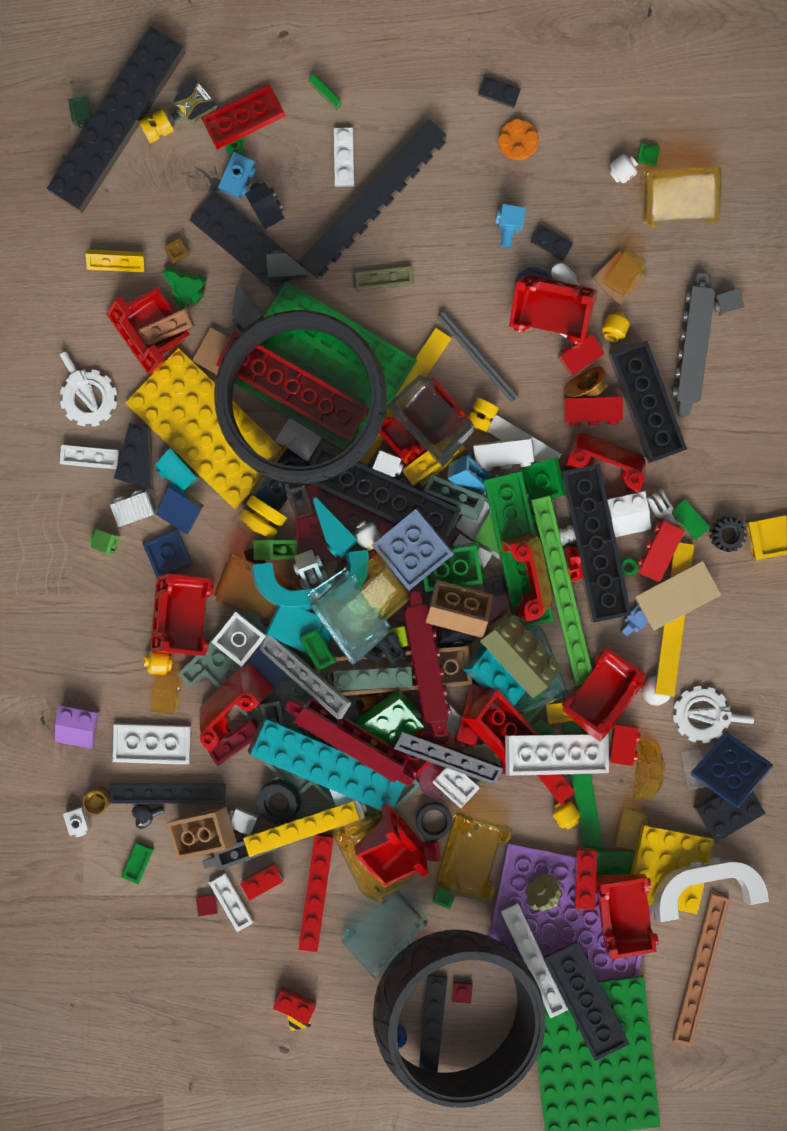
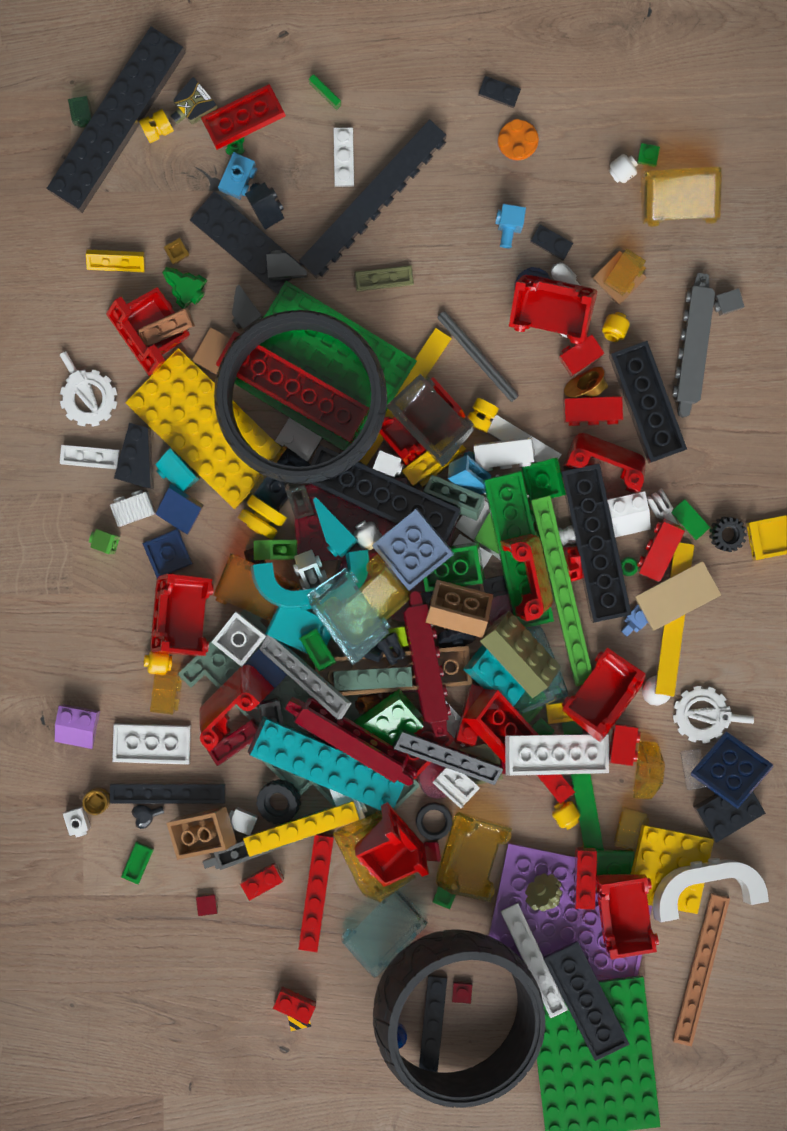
(231, 902): white tile -> none

